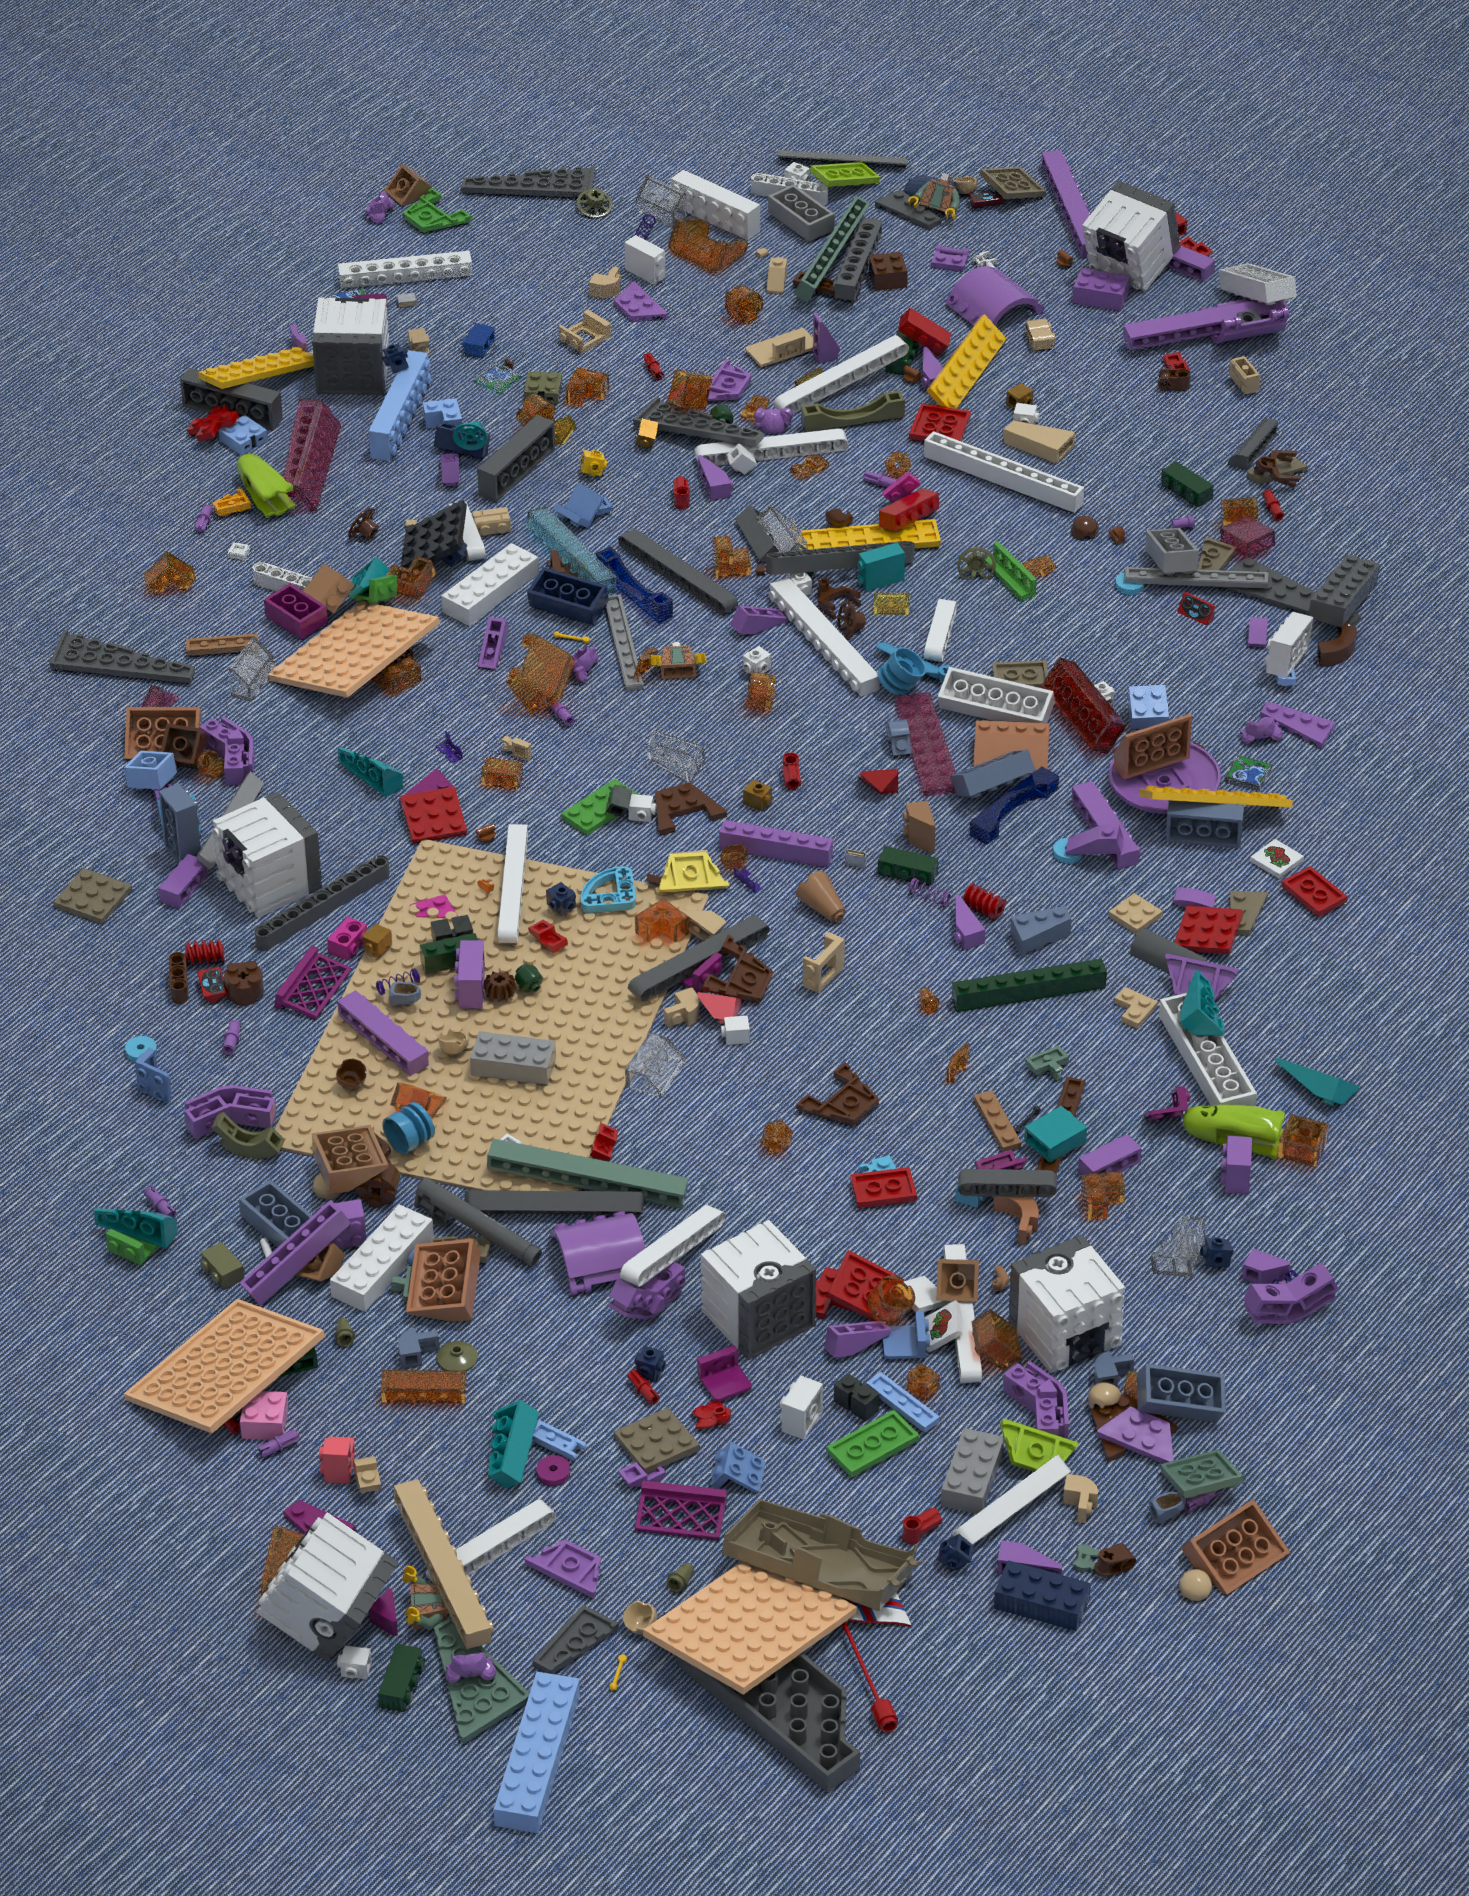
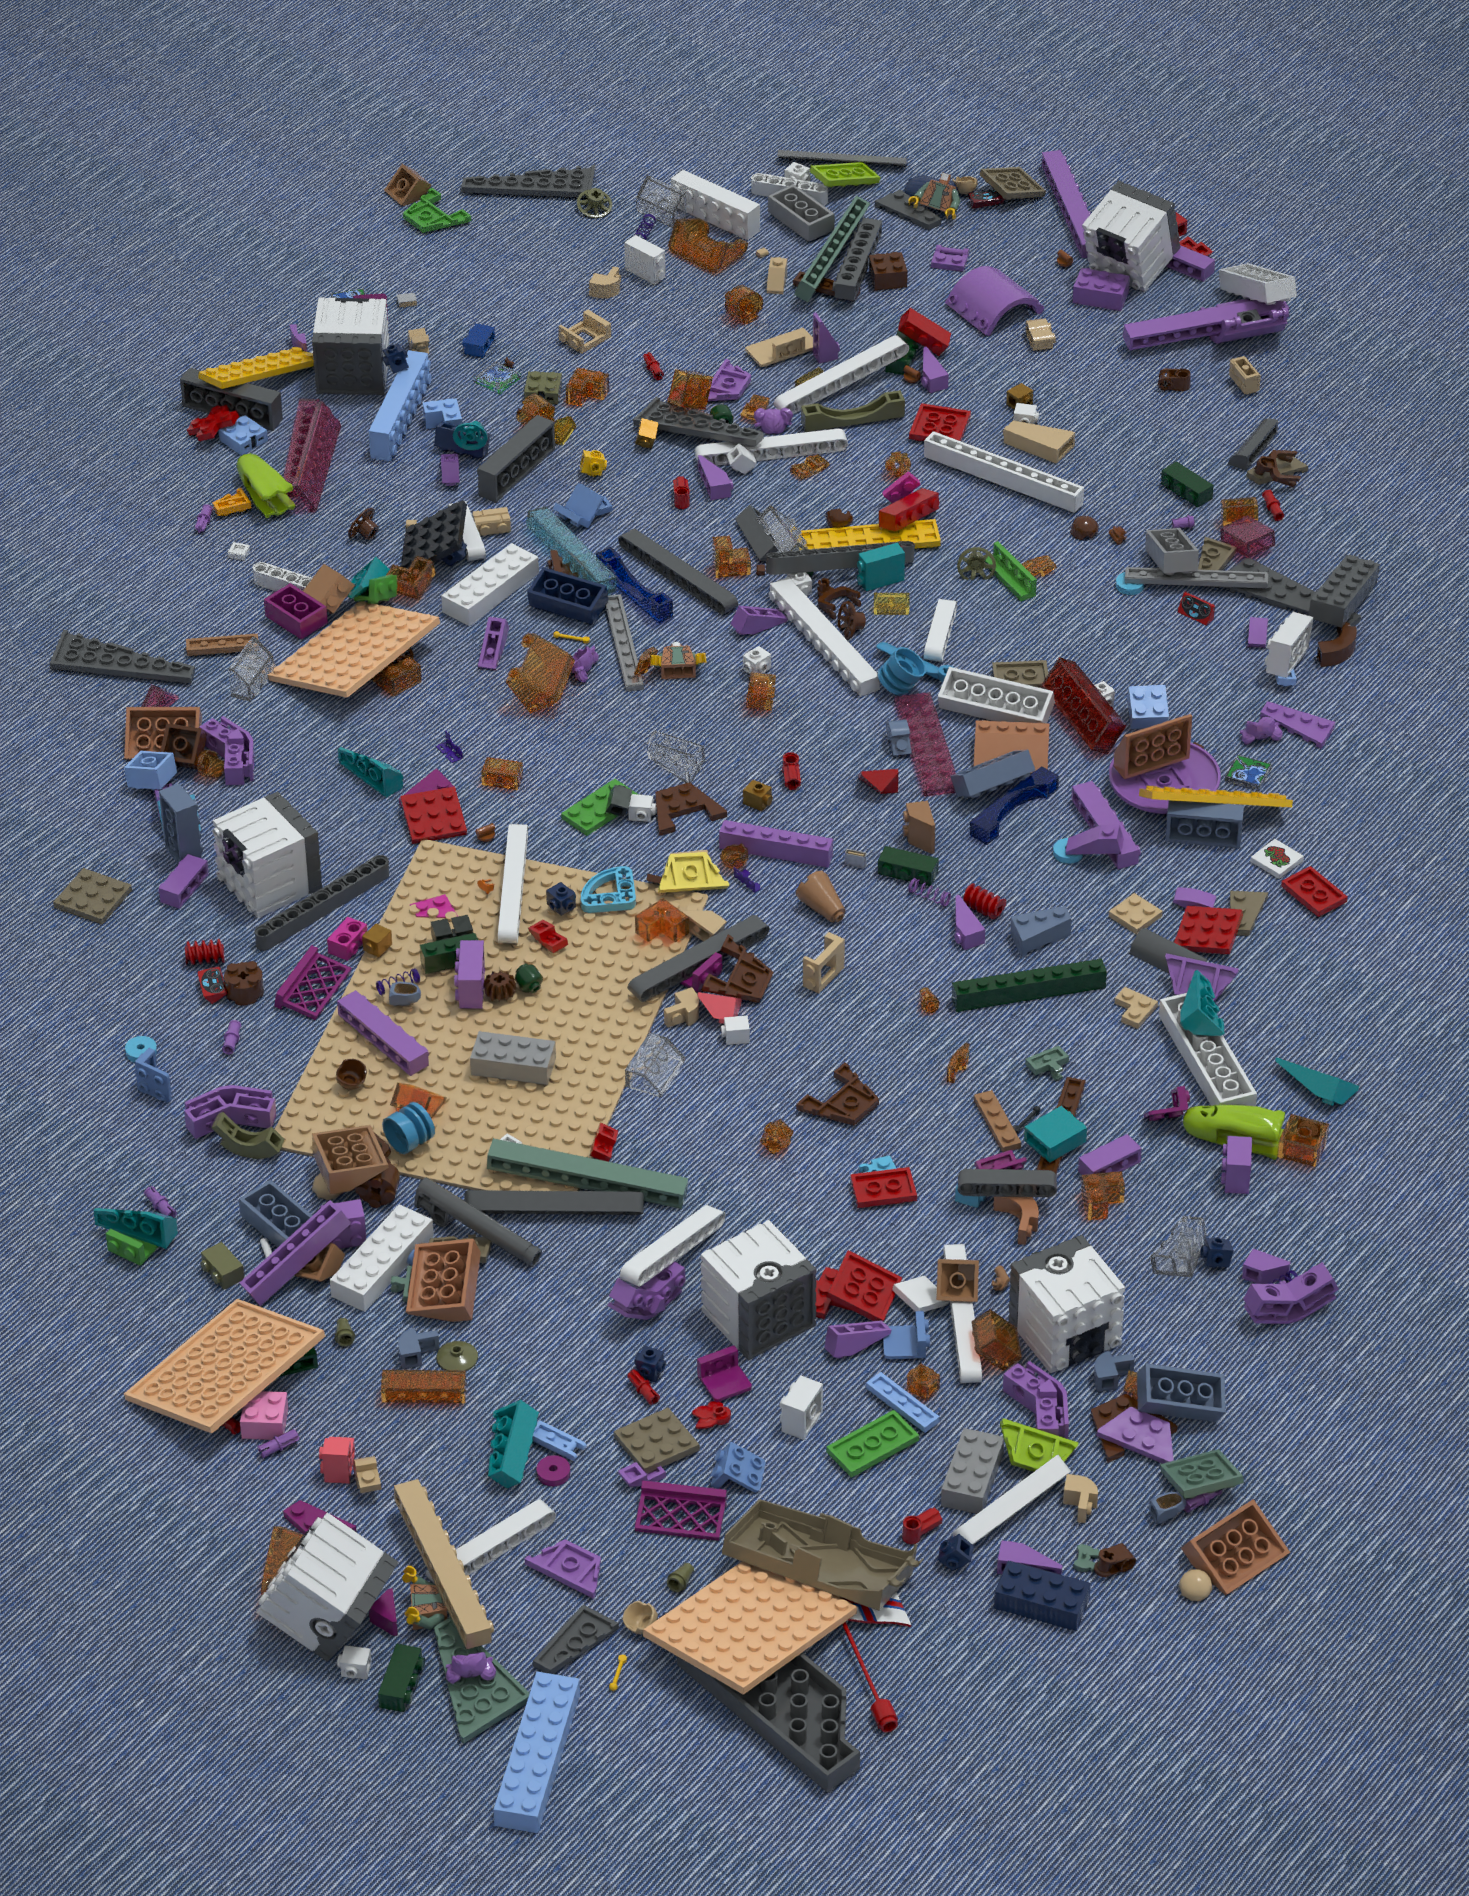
(169, 571): clear orange brick -> none
(178, 978): reddish brown beam -> none
(244, 795): light grey tile -> none
(378, 207): medium lavender hair -> none
(405, 269): white brick -> none
(453, 1042): tan hair -> none
(519, 748): tan plate -> none
(562, 713): medium lavender pin -> none
(598, 1248): medium lavender hinge -> none
(638, 304): medium lavender wing -> none
(861, 1399): pearl dark grey piece -> none
(879, 479): medium lavender axle -> none
(890, 1299): clear orange brick -> none
(944, 1325): white tile -> none
(966, 363): yellow plate -> none
(981, 260): white piece -> none
(1103, 1395): tan hair -> none
(1175, 361): red slope -> none

